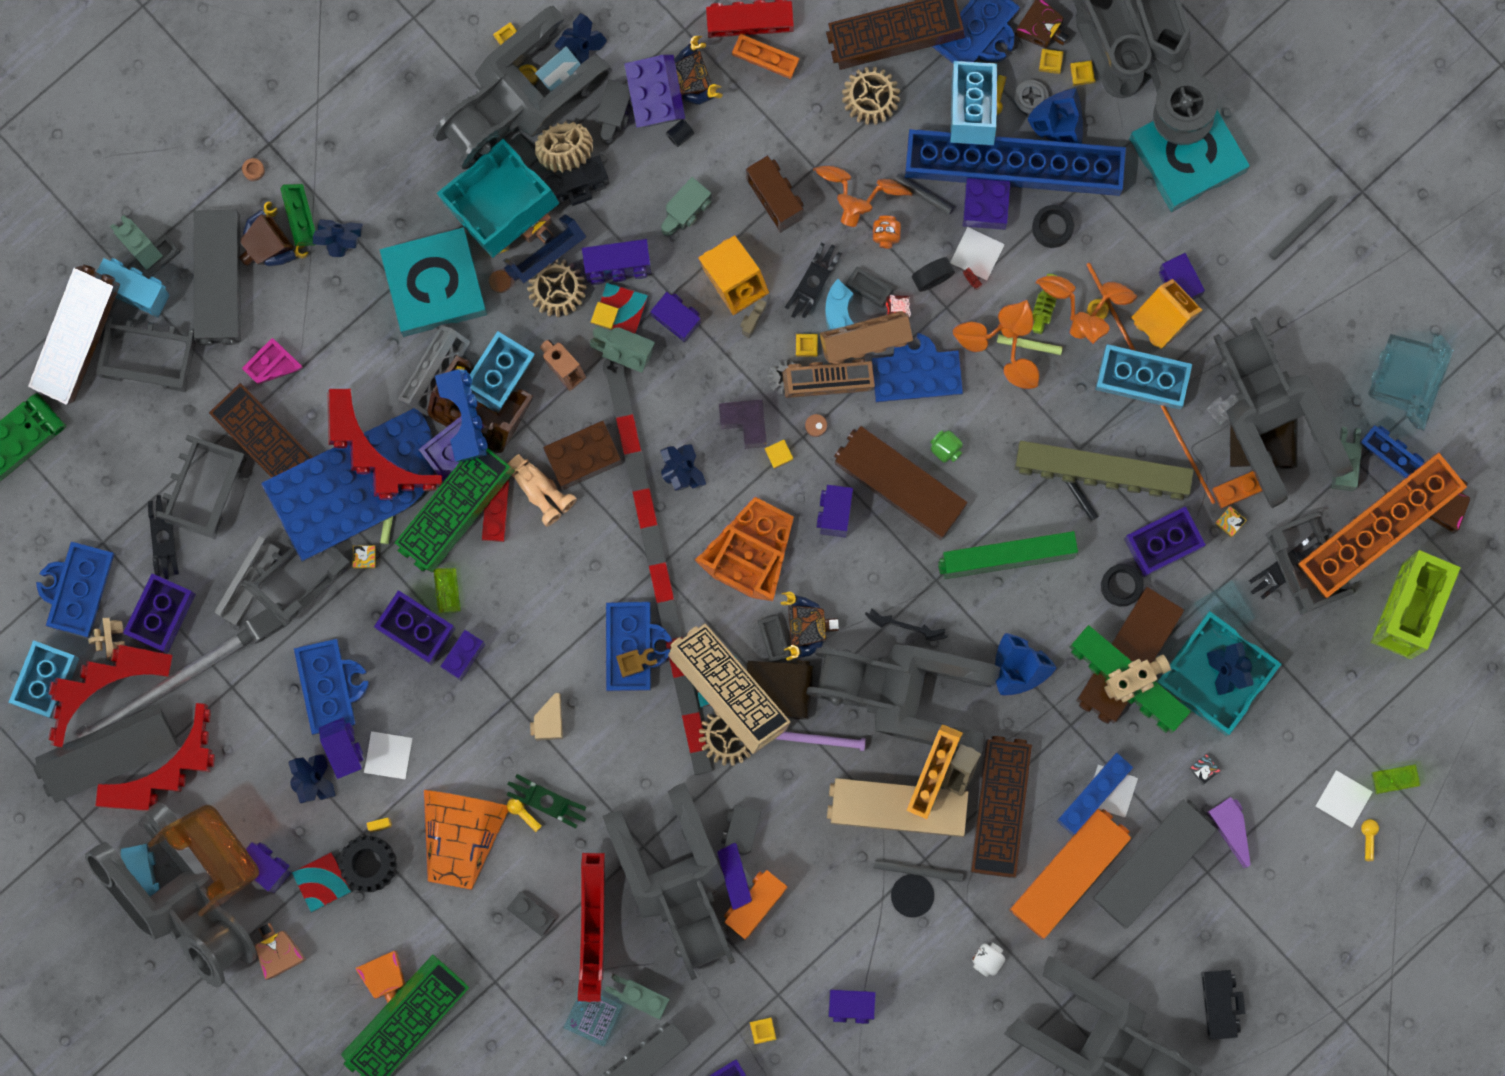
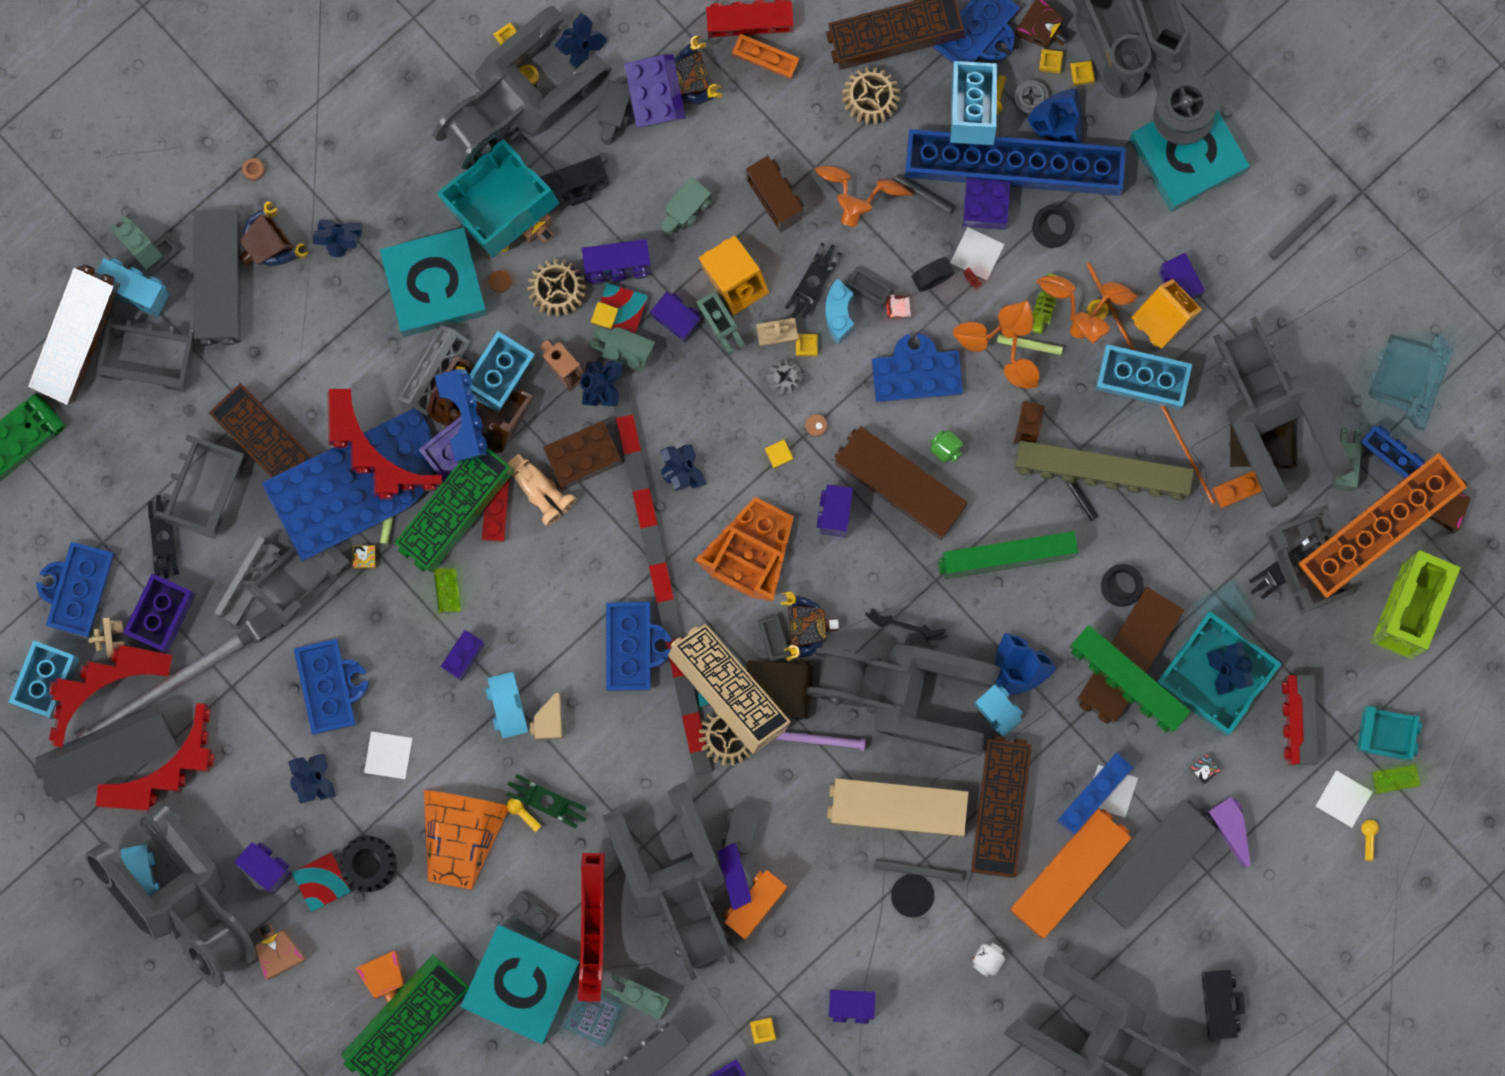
(215, 849): clear orange windscreen -> none
(270, 363): dark pink wing -> none
(298, 214): green plate -> none
(340, 747): dark purple brick -> none
(378, 825): yellow tile -> none
(414, 627): dark purple brick -> none
(507, 705): none -> medium azure brick
(520, 984): none -> teal tile
(548, 253): dark blue panel -> none
(558, 69): medium azure sticker -> none
(564, 147): tan gear -> none
(599, 382): none -> dark blue plant
(632, 663): pearl gold plate -> none
(680, 133): black gear -> none
(719, 321): none -> sand green hinge
(748, 416): clear purple brick -> none
(750, 322): dark tan plate -> none
(777, 332): none -> tan hips
(828, 379): brick -> none
(866, 337): medium nougat brick -> none
(886, 231): orange head -> none
(934, 771): light orange brick -> none
(961, 769): dark tan piece -> none
(999, 710): none -> medium azure brick
(1029, 422): none -> reddish brown torso
(1133, 680): tan brick -> none
(1164, 541): dark purple brick -> none
(1219, 407): clear plate -> none
(1230, 521): tile -> none
(1300, 719): none -> piece
(1389, 734): none -> teal panel

